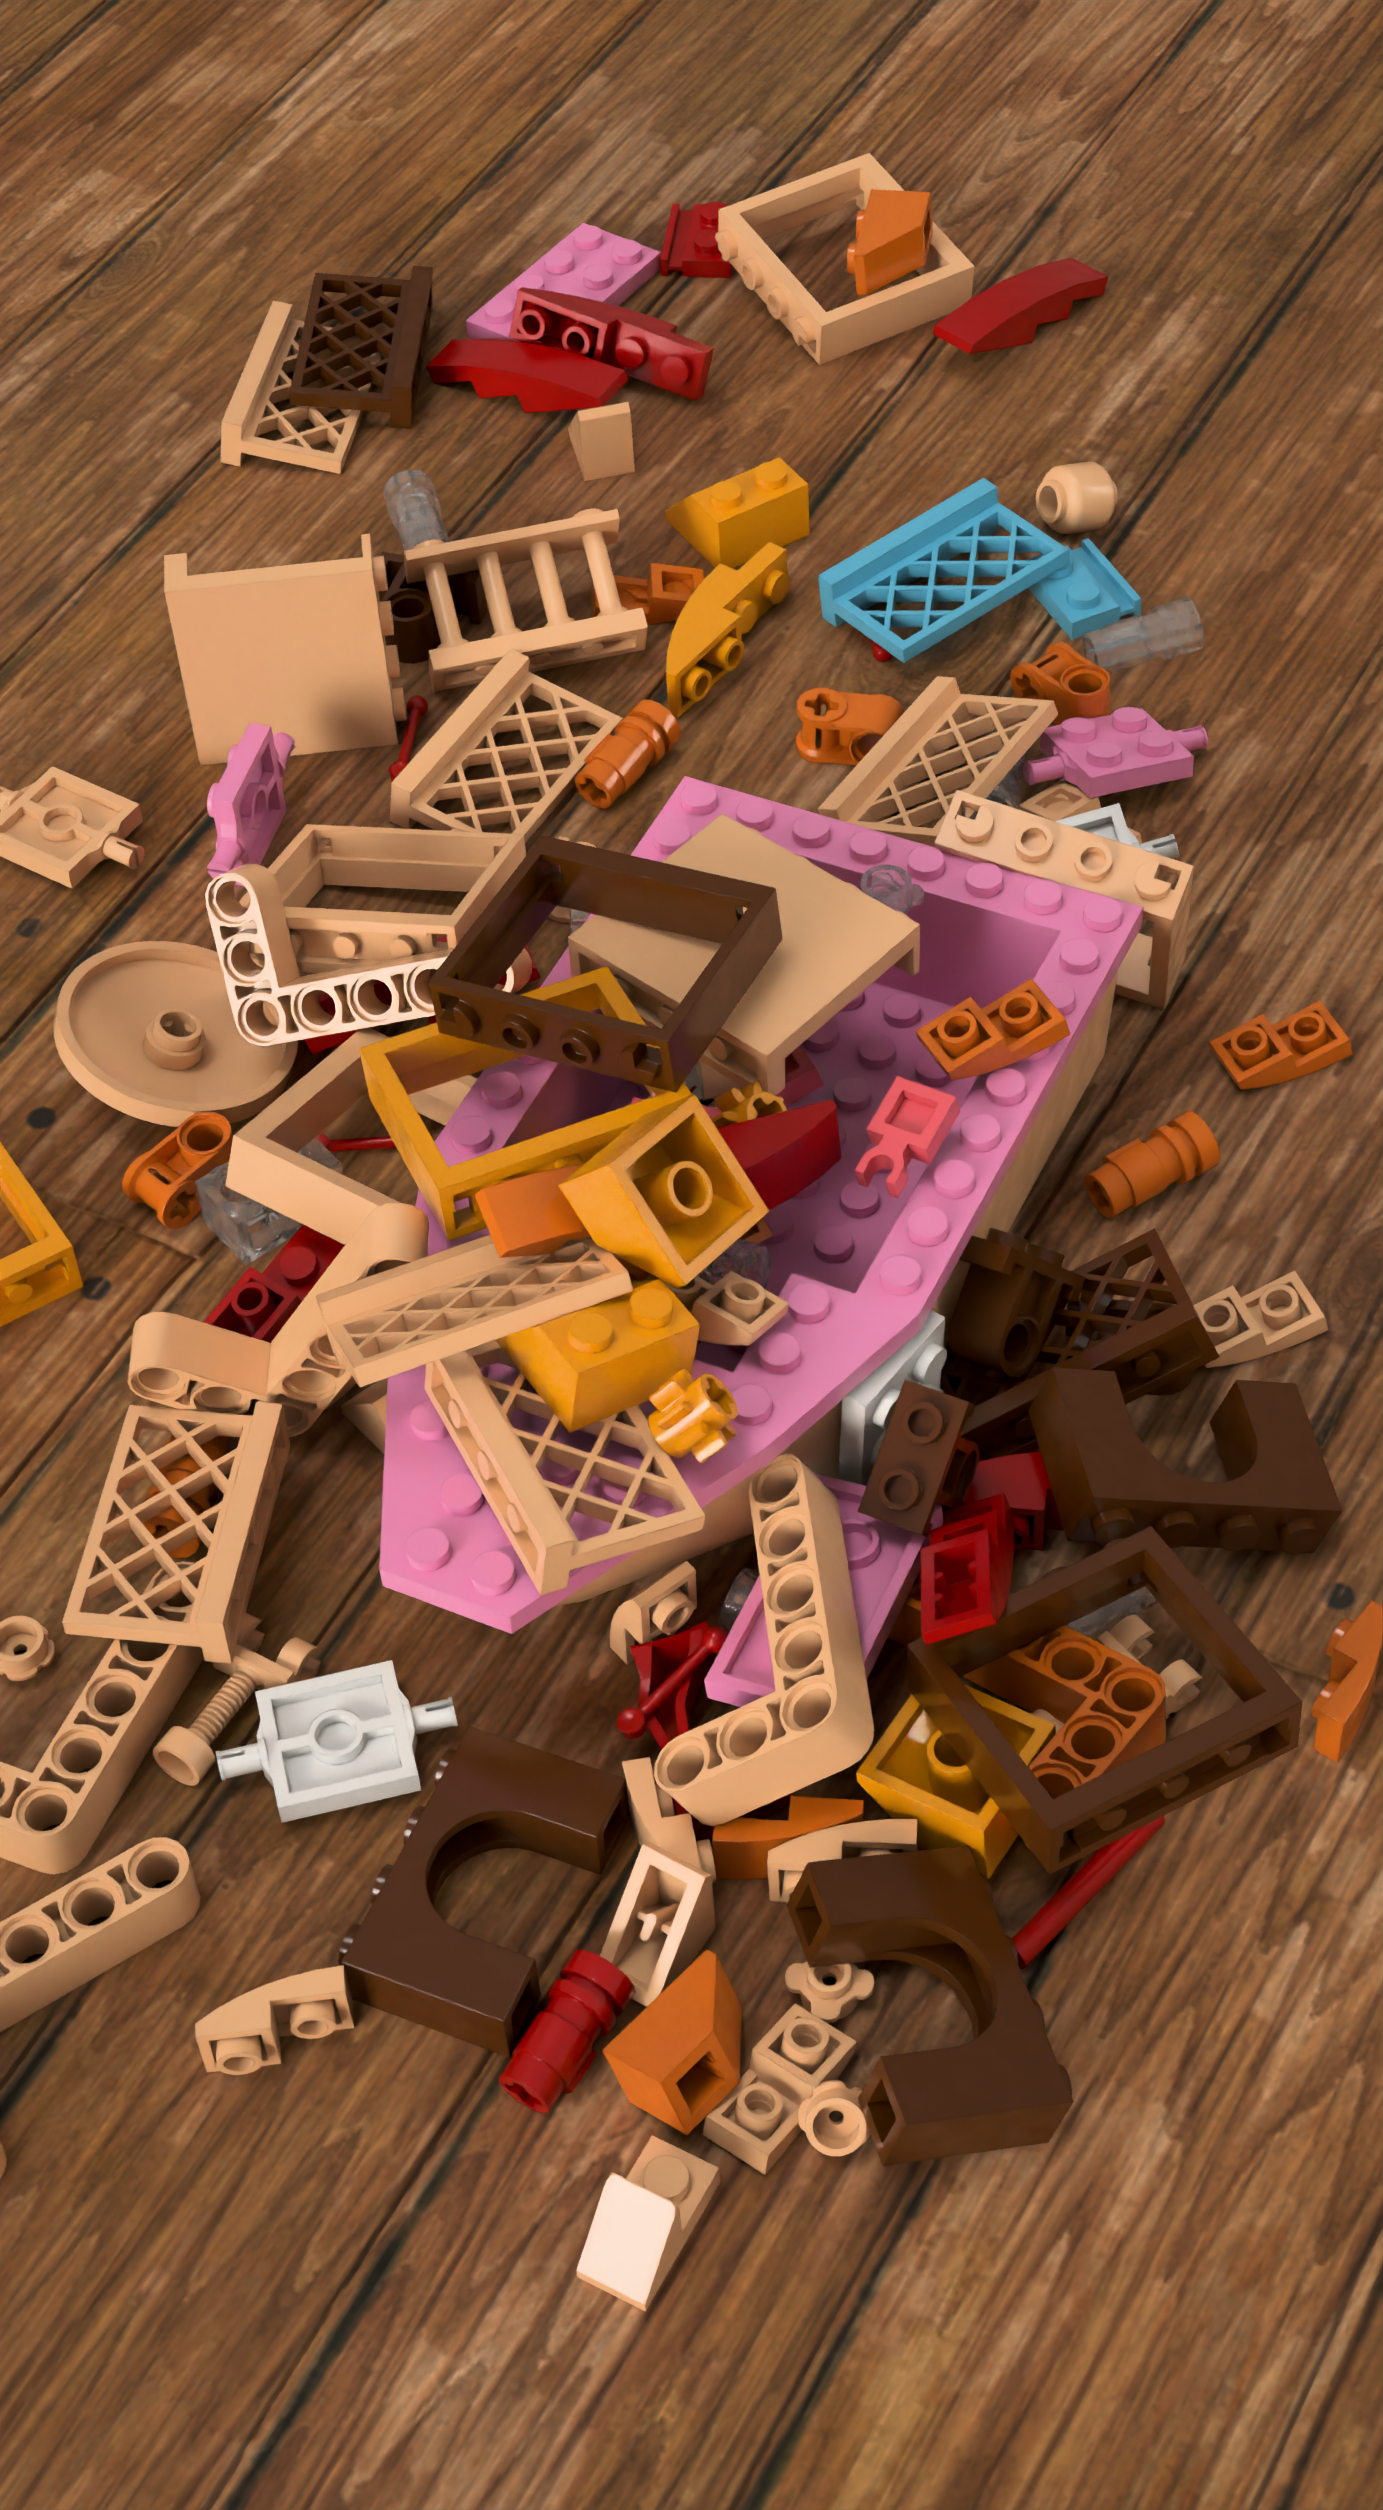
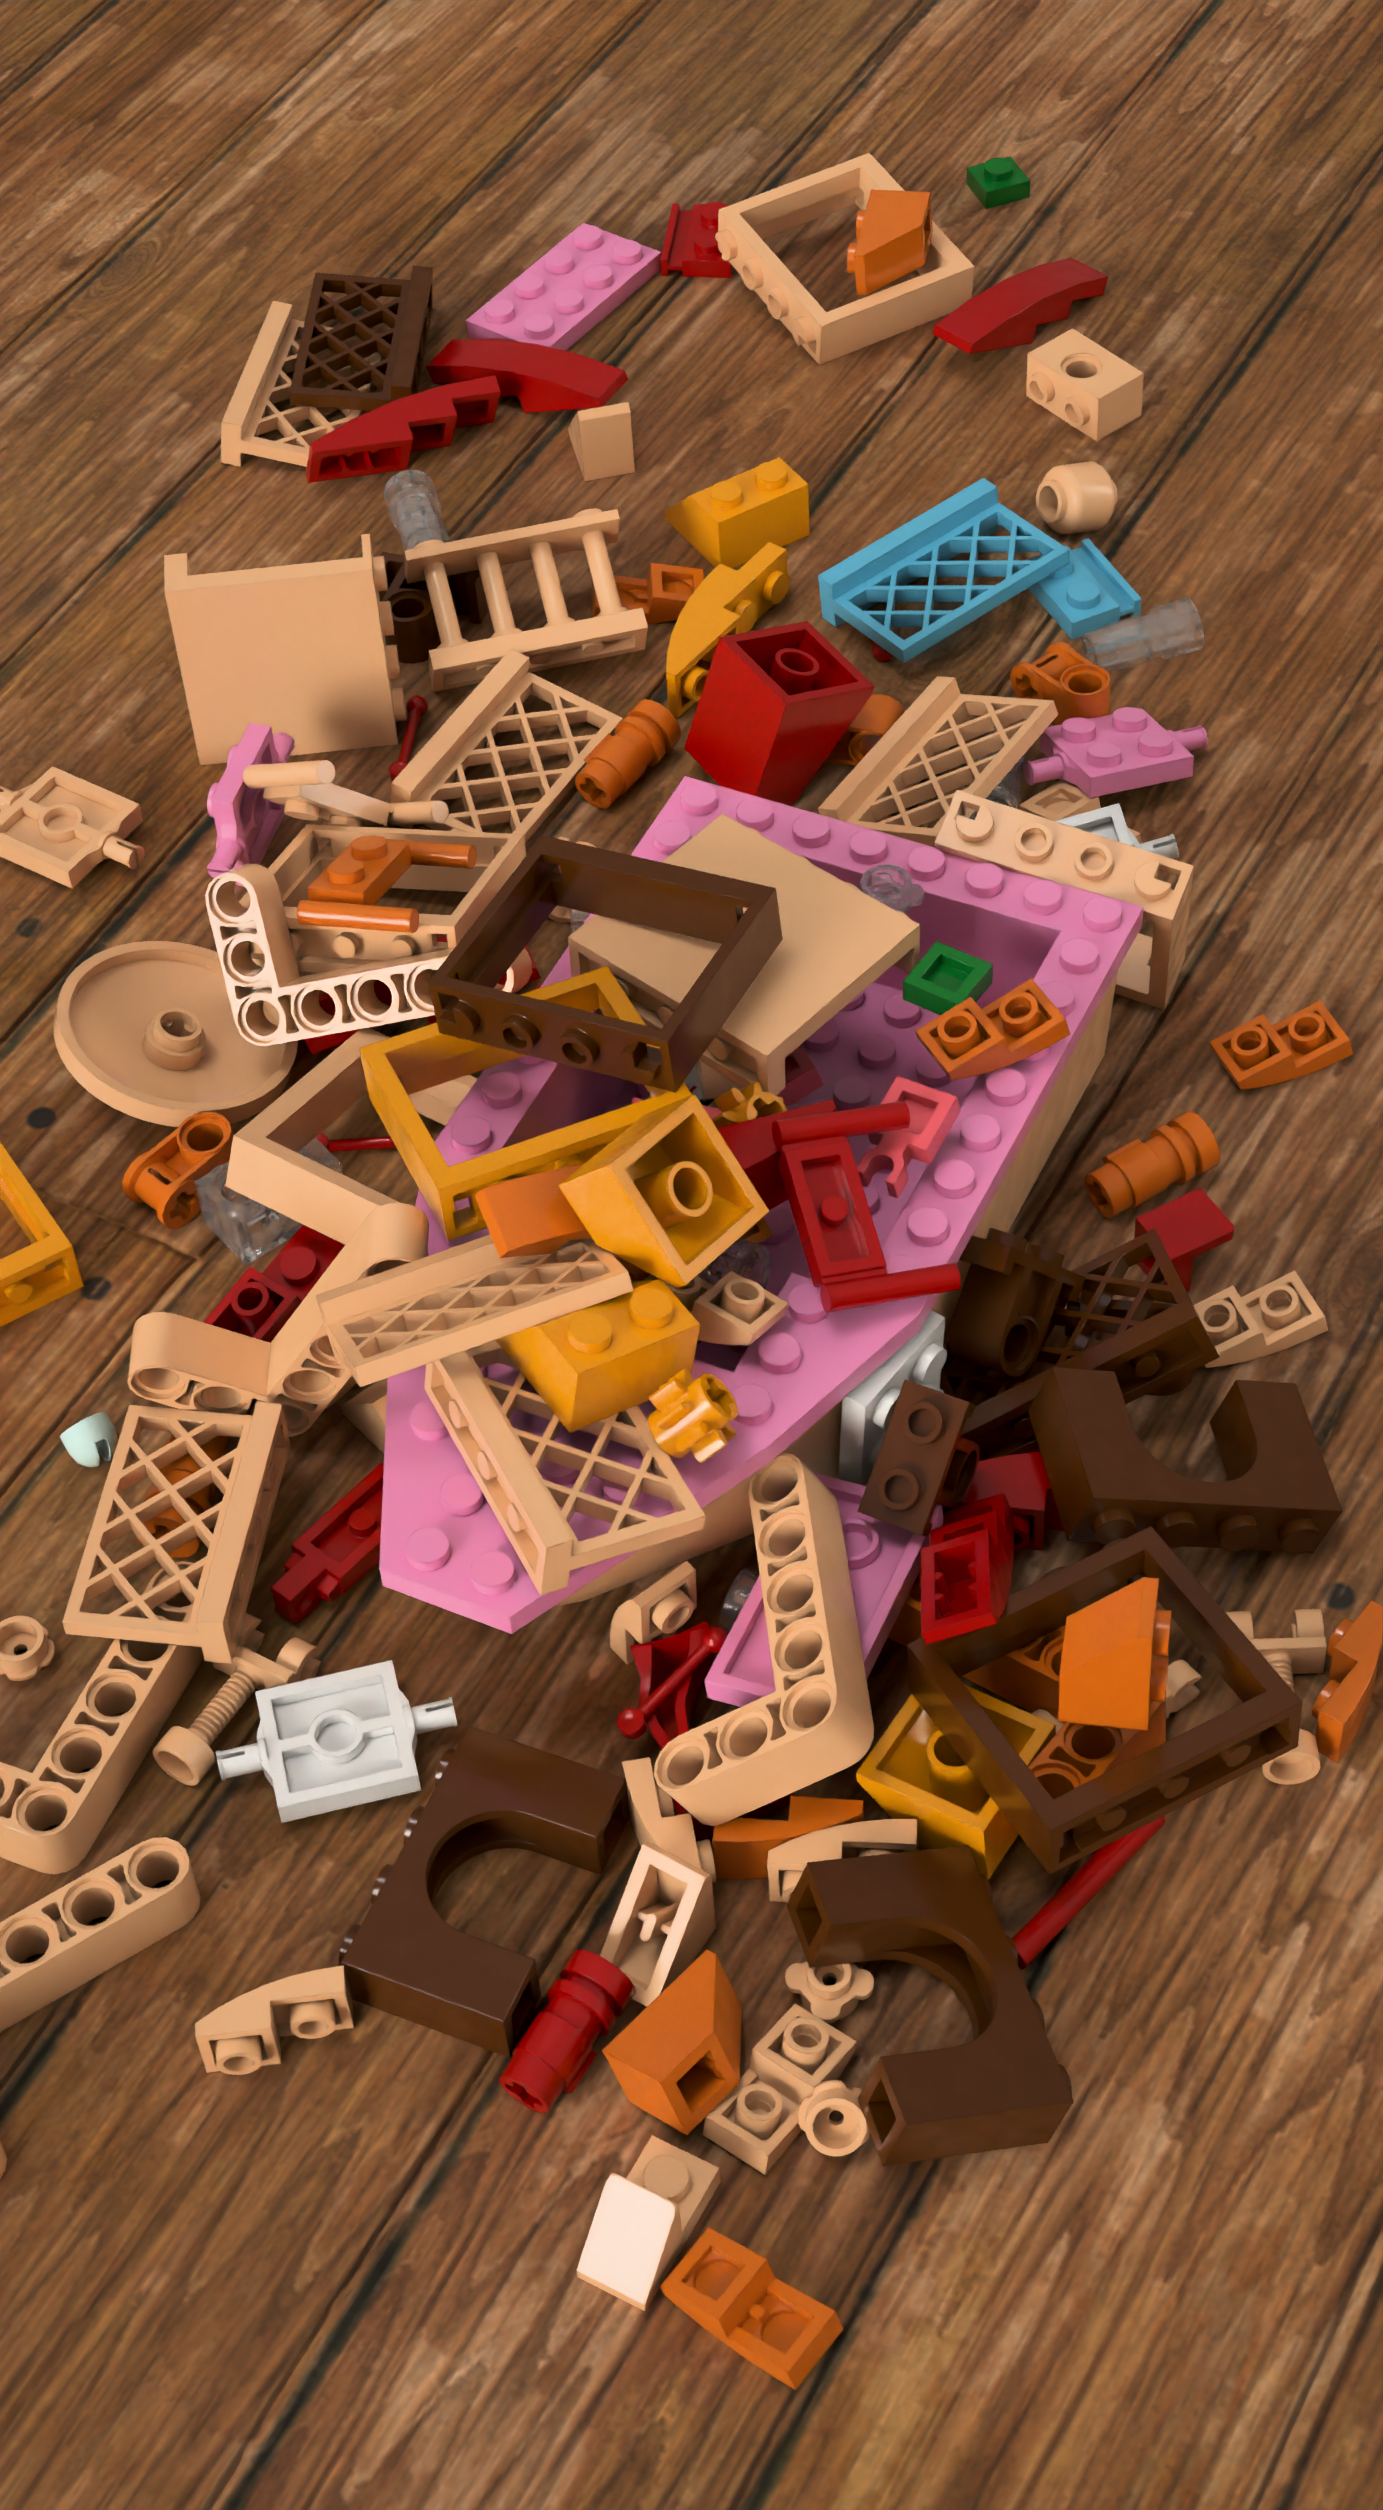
(90, 1437): none -> light aqua hinge
(309, 794): none -> light nougat plate
(333, 1551): none -> red hinge
(364, 872): none -> orange plate
(387, 435): none -> red slope
(614, 336): red slope -> none
(751, 2310): none -> orange slope
(774, 710): none -> red slope
(835, 1214): none -> red plate
(946, 979): none -> green plate
(998, 182): none -> green plate
(1084, 384): none -> light nougat brick
(1111, 1659): none -> orange slope
(1186, 1230): none -> red panel
(1288, 1656): none -> light nougat bar

